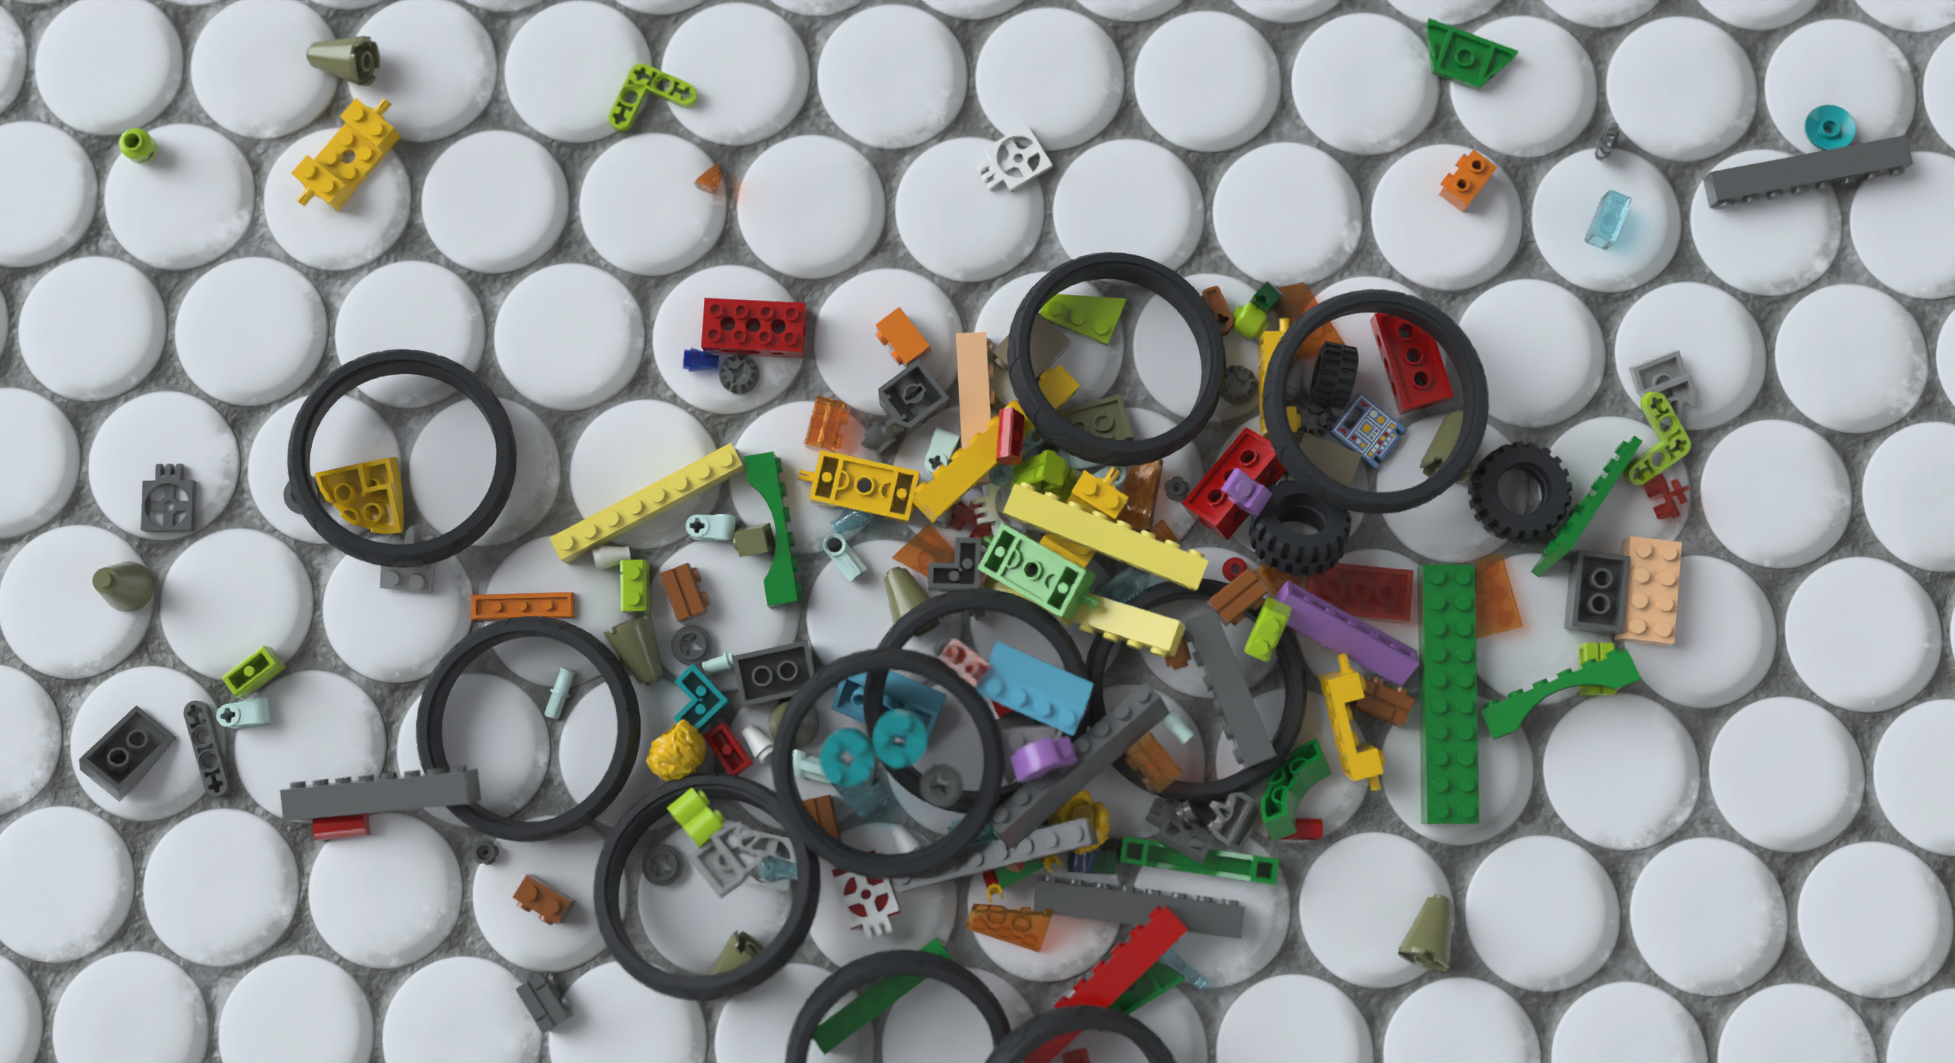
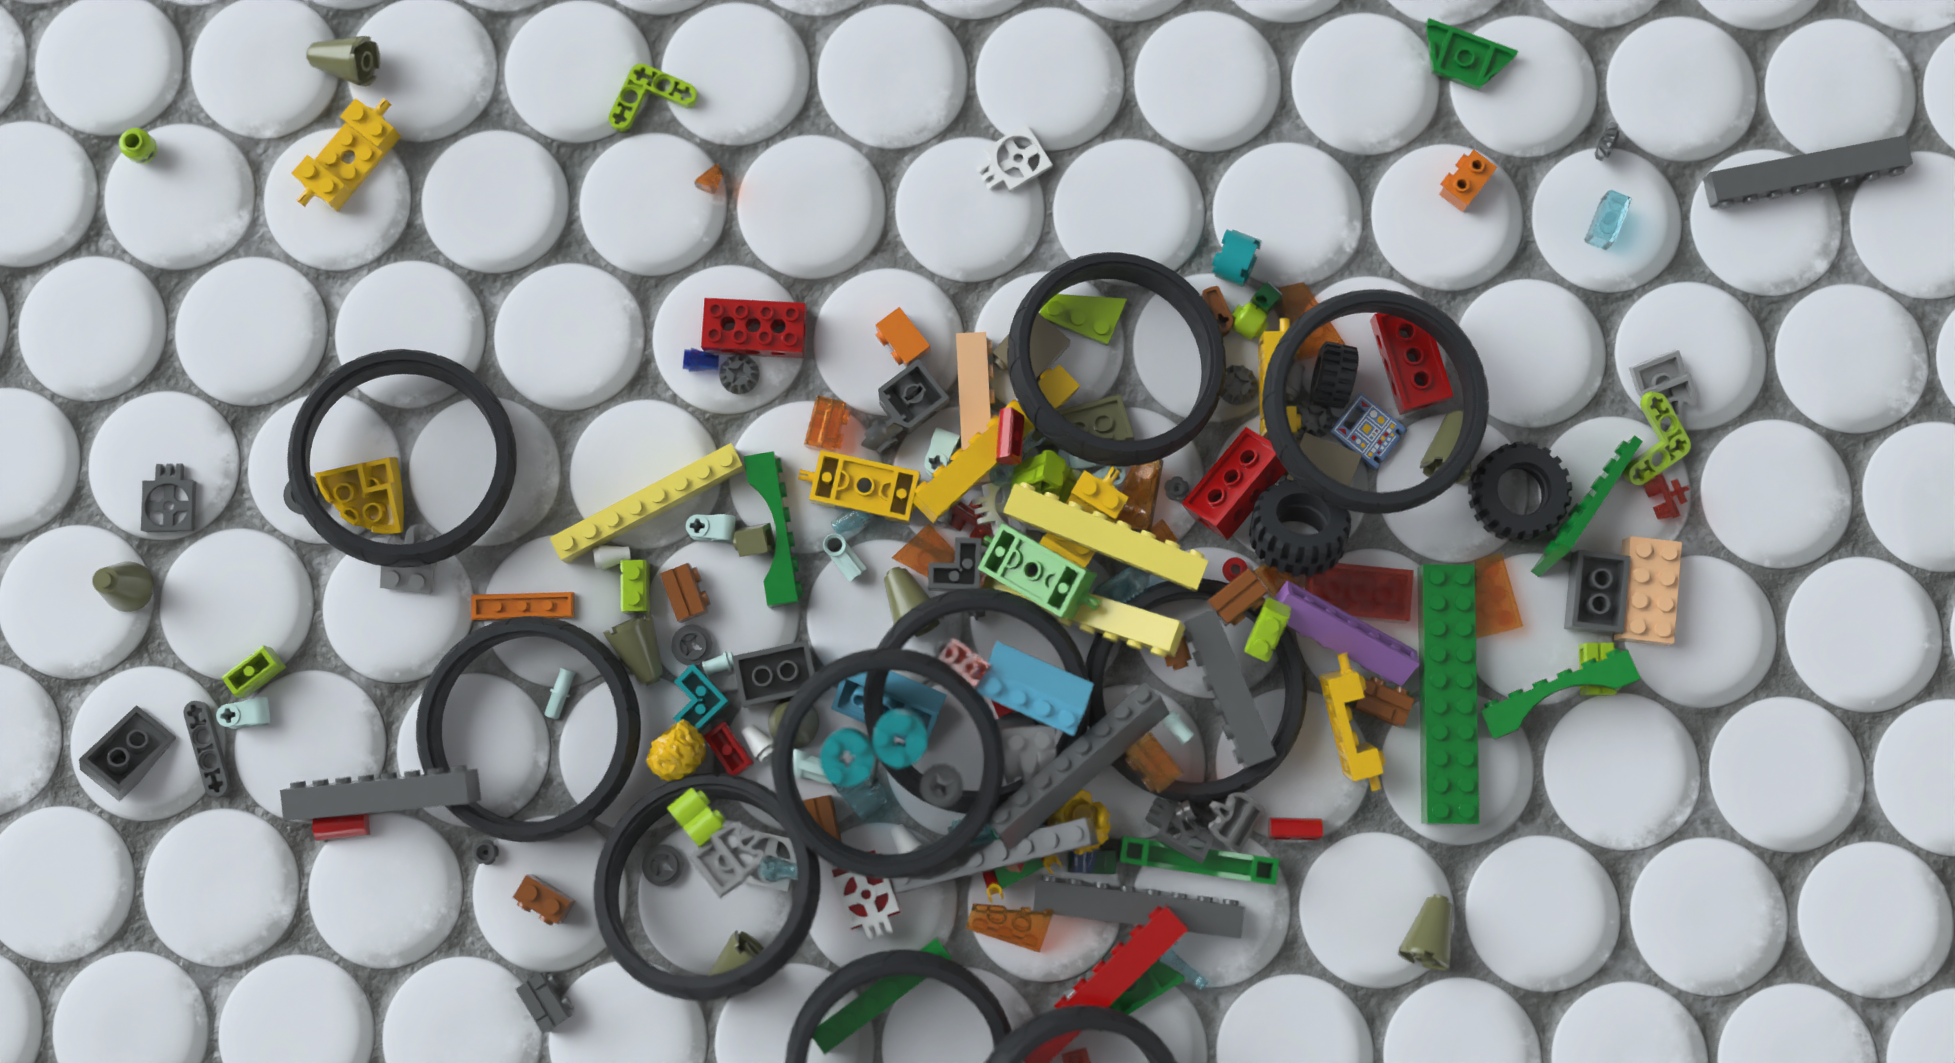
(1042, 756): medium lavender brick -> none
(1237, 257): none -> teal brick
(1246, 492): medium lavender brick -> none
(1289, 785): green brick -> none
(1835, 120): teal dish -> none

